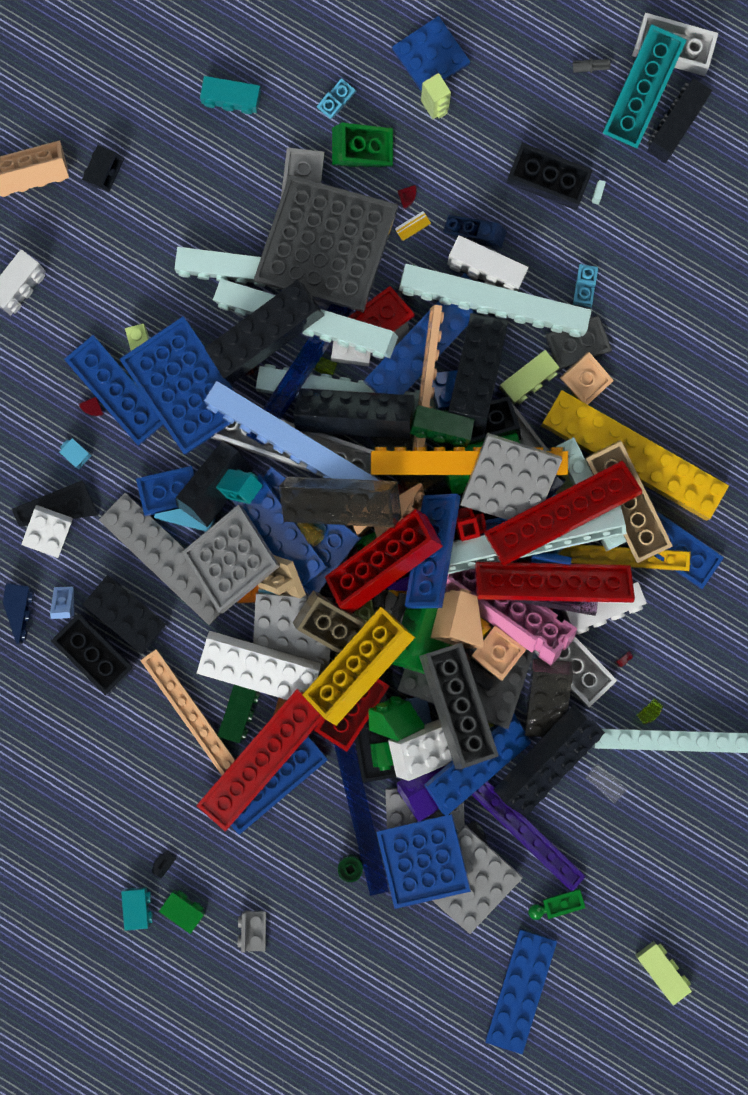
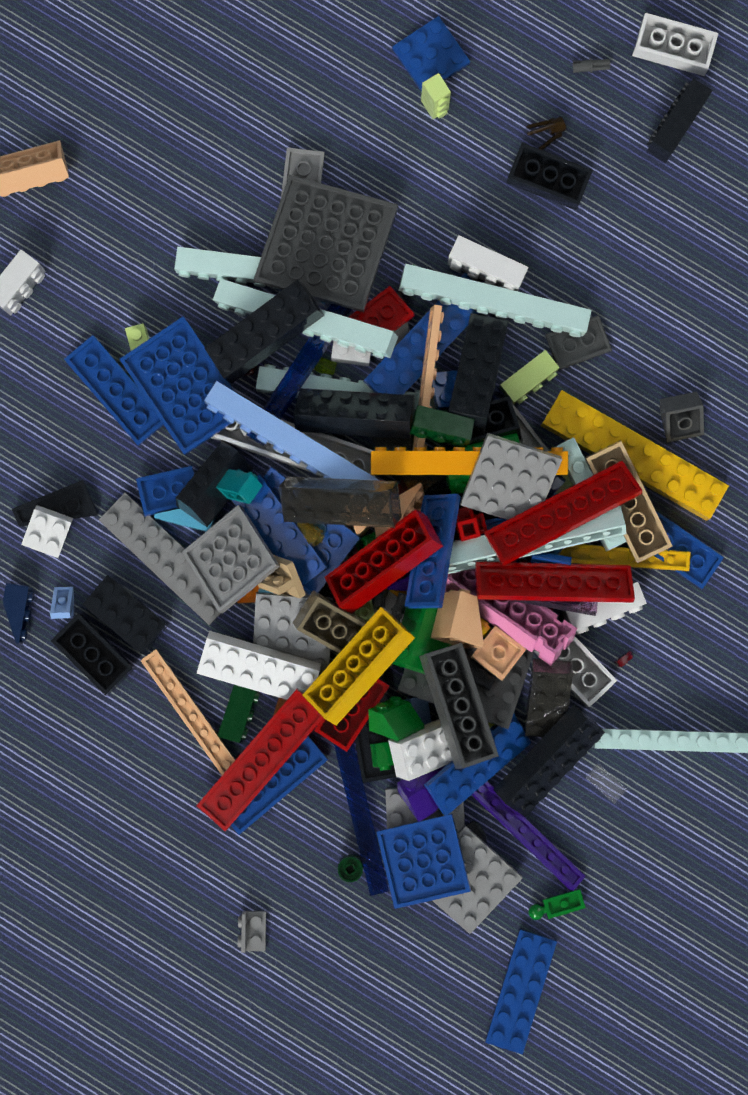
(74, 453): medium azure brick -> none
(92, 407): dark red tile -> none
(103, 168): black brick -> none
(136, 908): teal brick -> none
(163, 863): black piece -> none
(182, 911): green brick -> none
(230, 95): teal brick -> none
(336, 99): medium azure slope -> none
(362, 145): green slope -> none
(407, 196): dark red tile -> none
(412, 226): yellow sticker -> none
(476, 230): dark blue slope -> none
(554, 126): none -> dark brown plant
(585, 285): medium azure slope -> none
(586, 378): light nougat plate -> none
(598, 192): light aqua tile -> none
(644, 86): teal brick -> none
(650, 712): clear neon green piece -> none
(664, 972): yellowish green brick -> none
(682, 416): none -> dark grey slope

